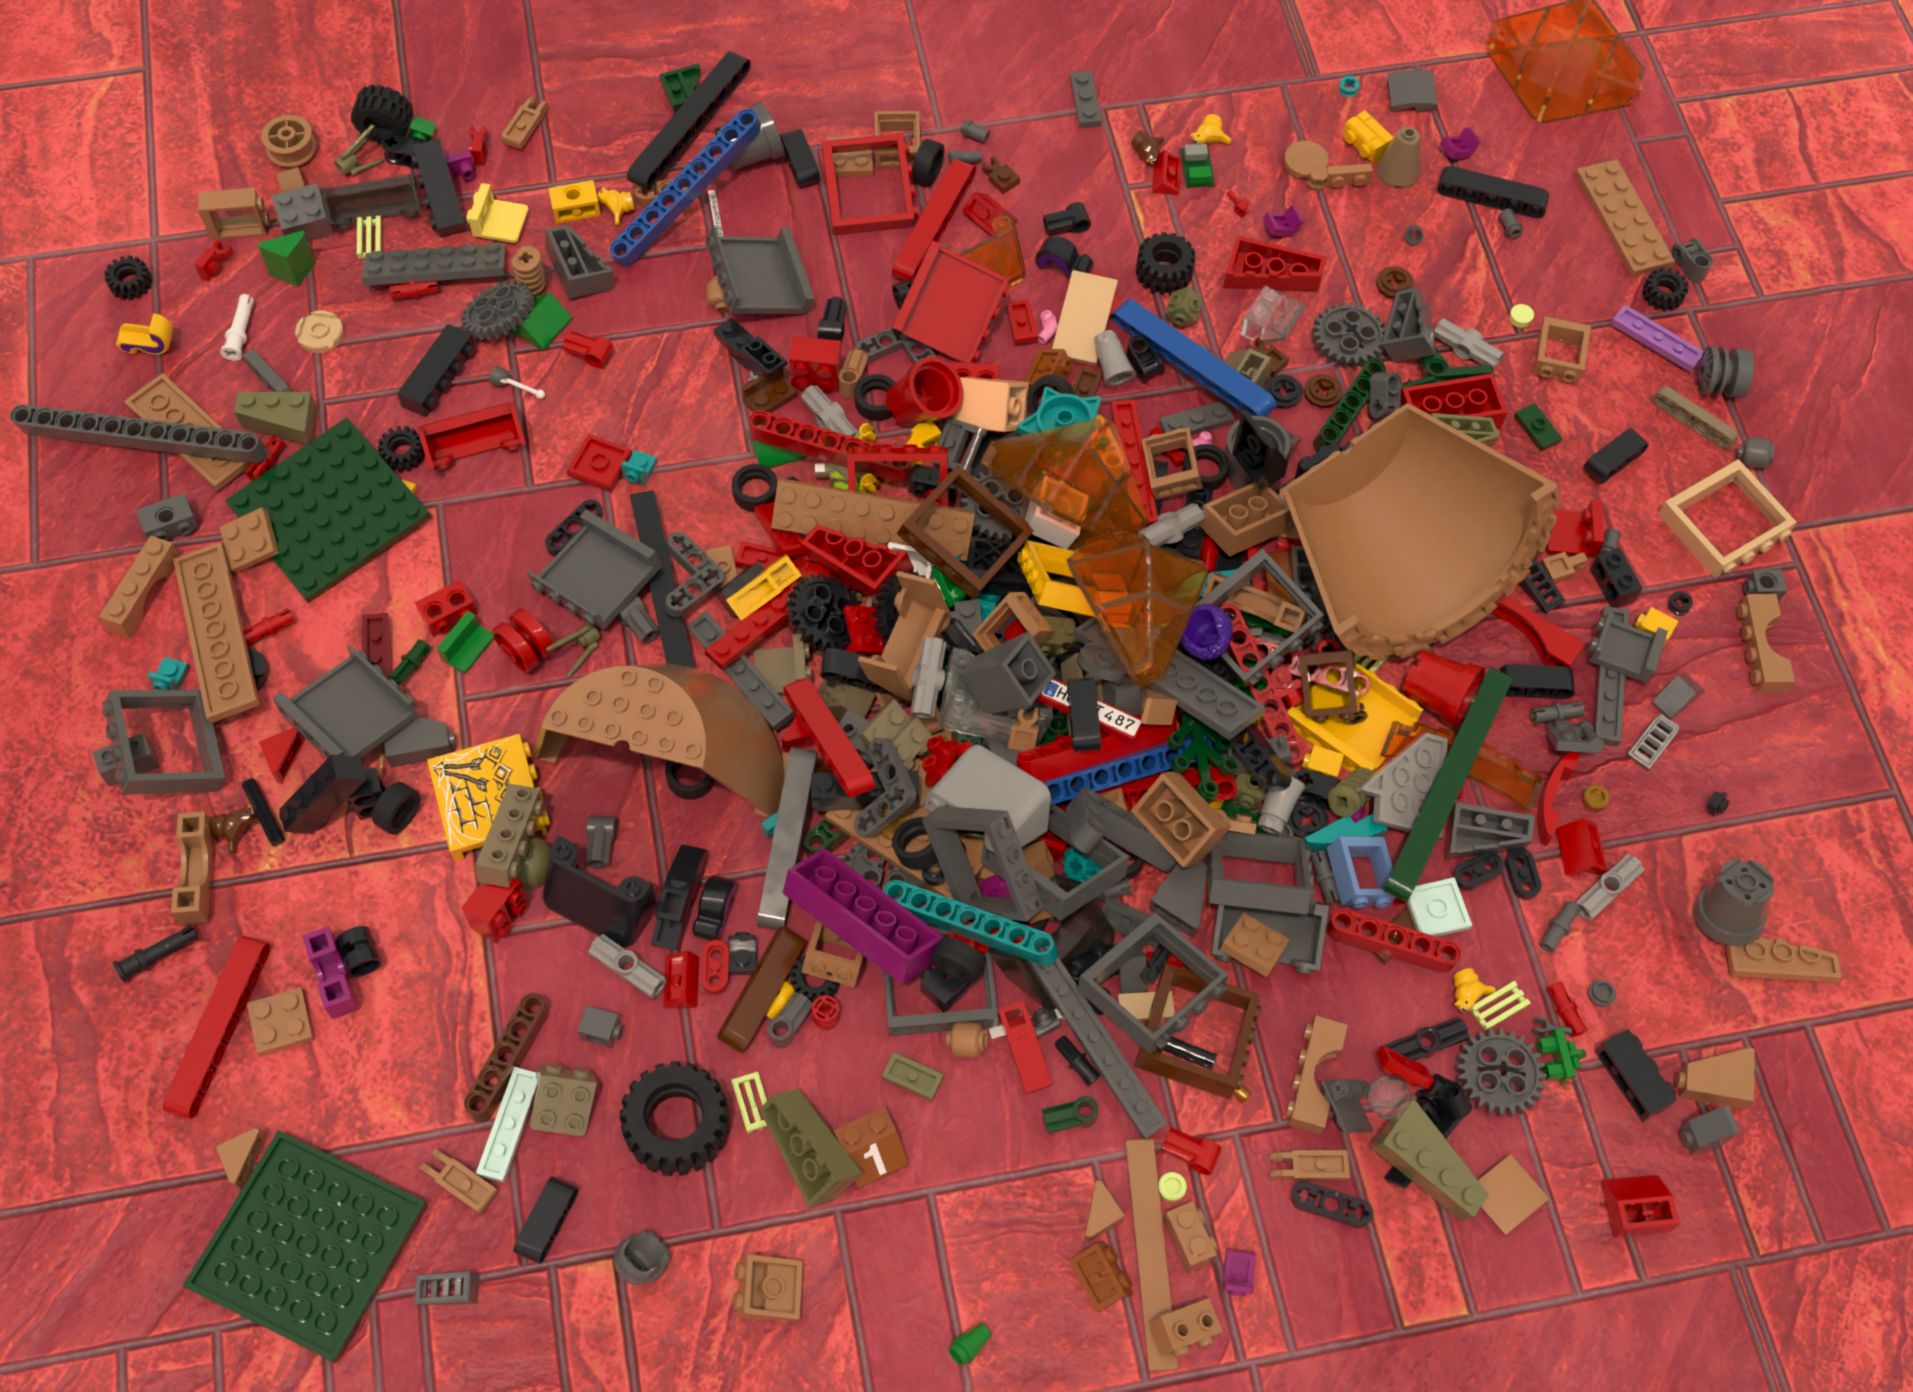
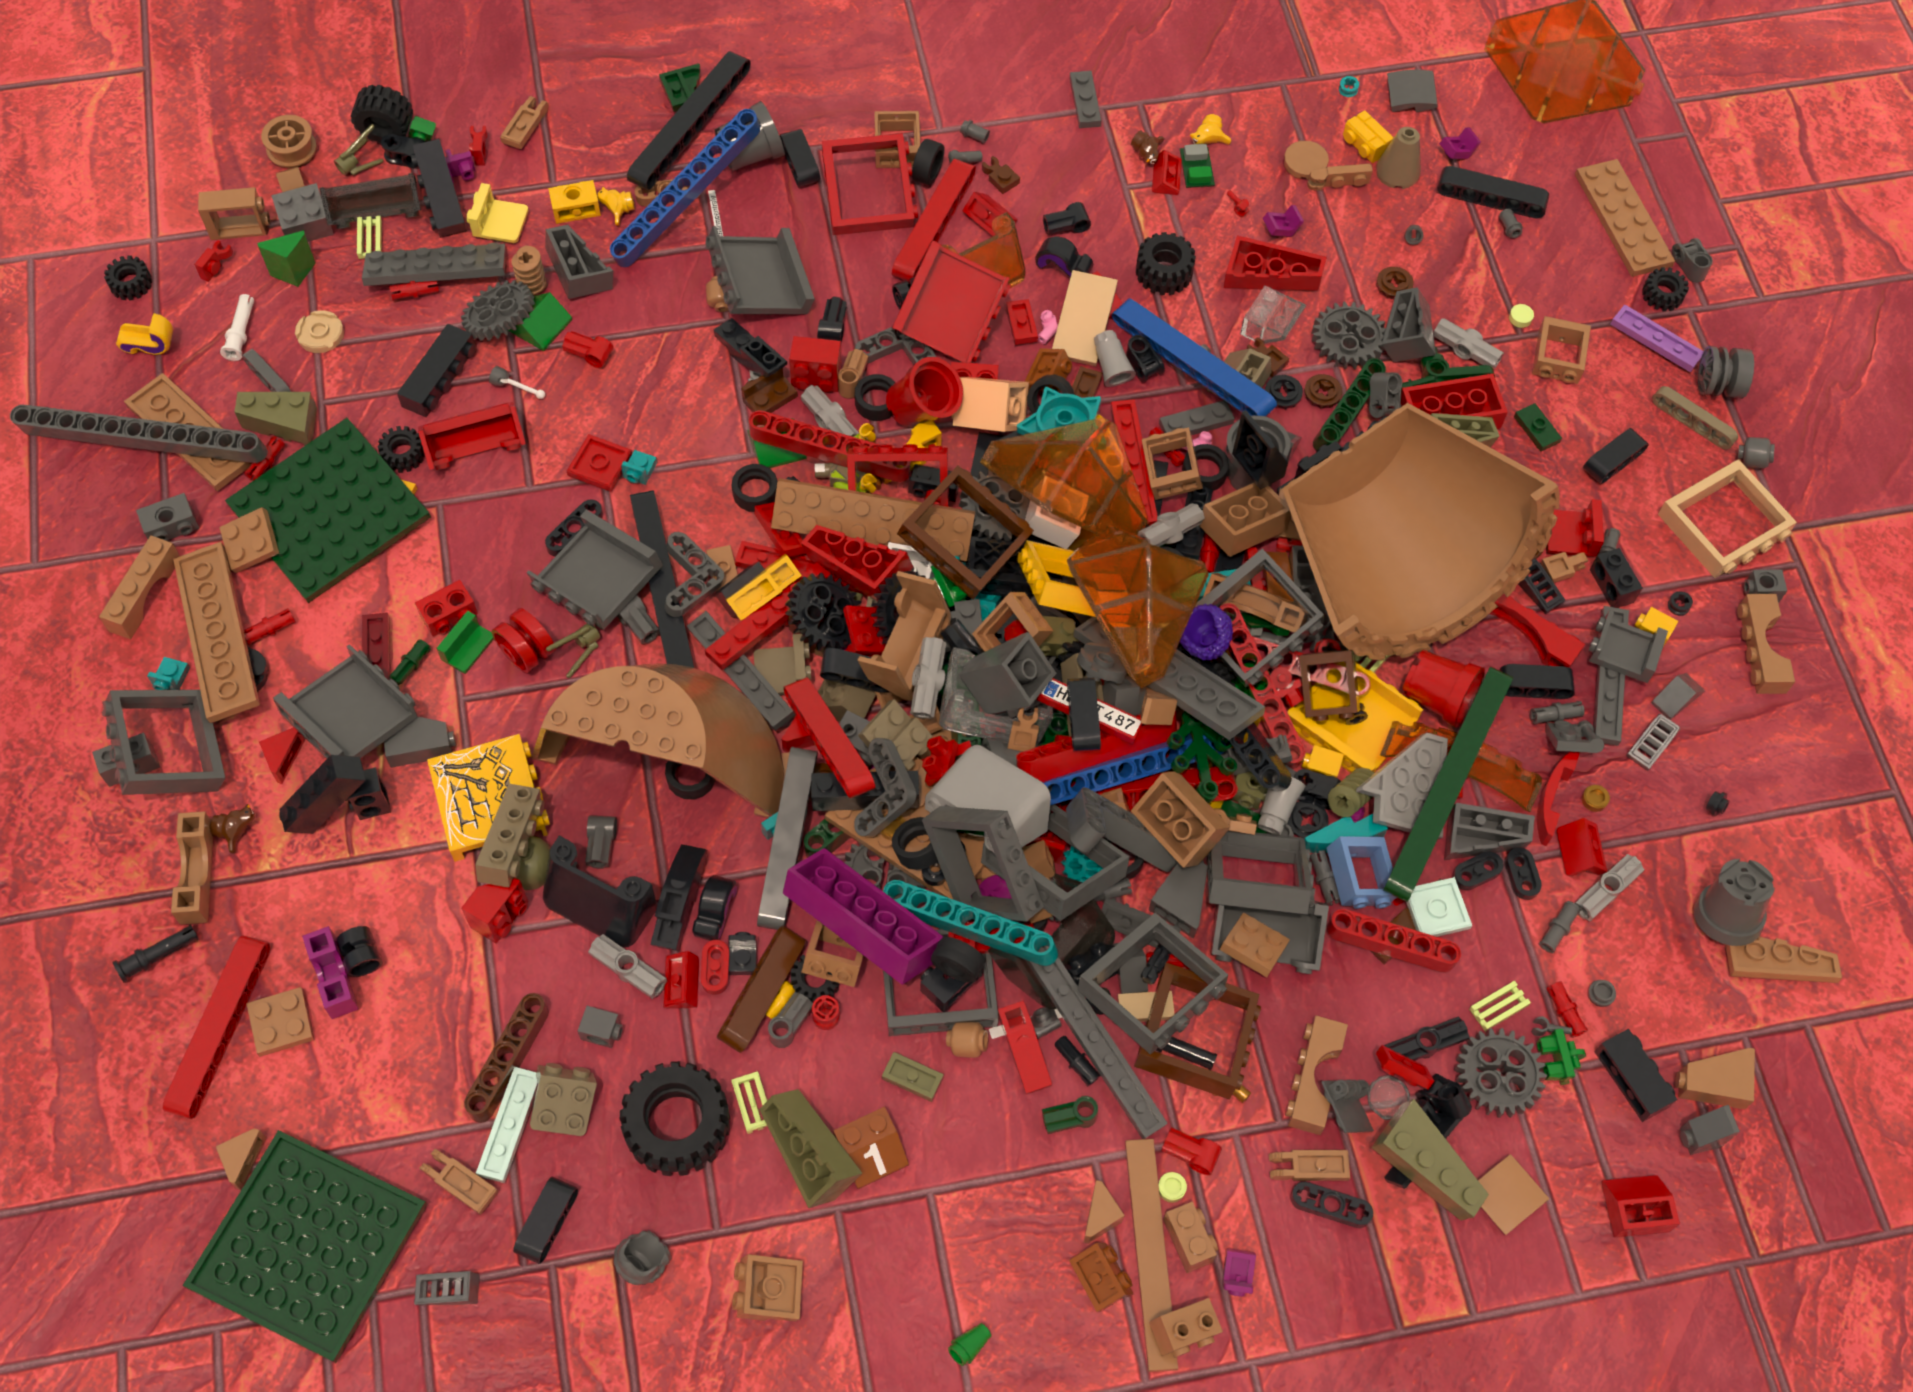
(263, 812): black axle -> none
(396, 808): black tyre -> none
(852, 163): medium nougat plate -> none
(954, 437): dark grey plate -> none
(1184, 306): olive brick -> none
(1469, 989): yellow animal -> none

